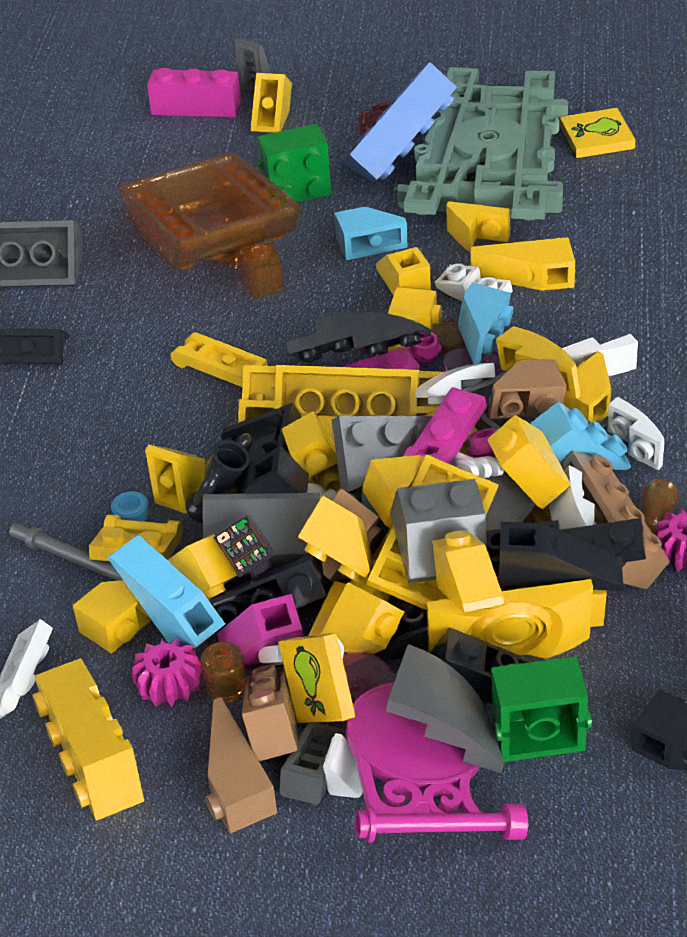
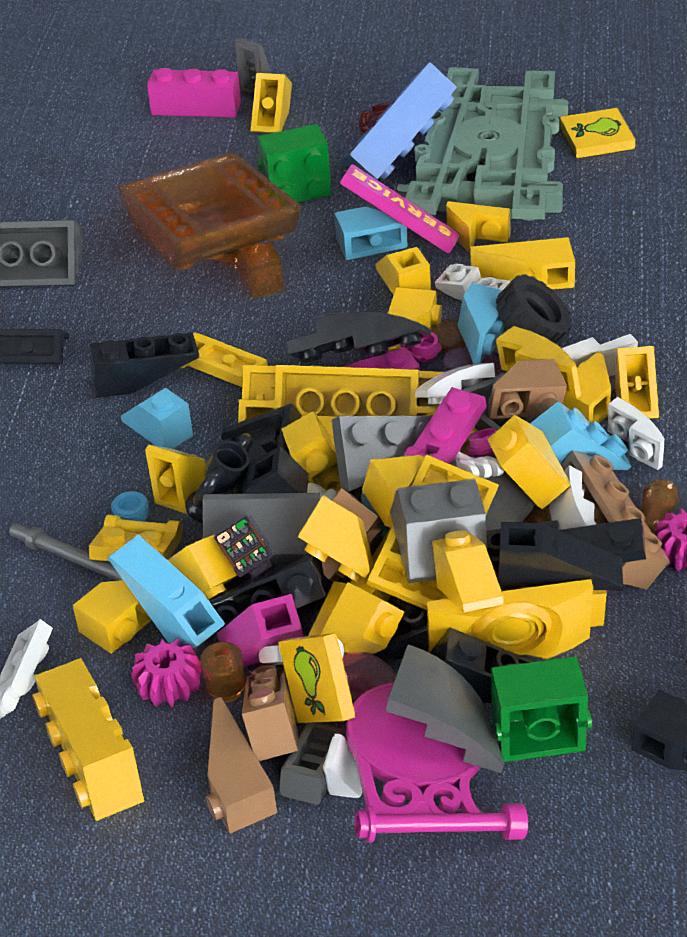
(134, 363): none -> black slope
(161, 419): none -> medium azure slope
(400, 208): none -> dark pink tile
(534, 307): none -> black tyre
(637, 379): none -> yellow slope

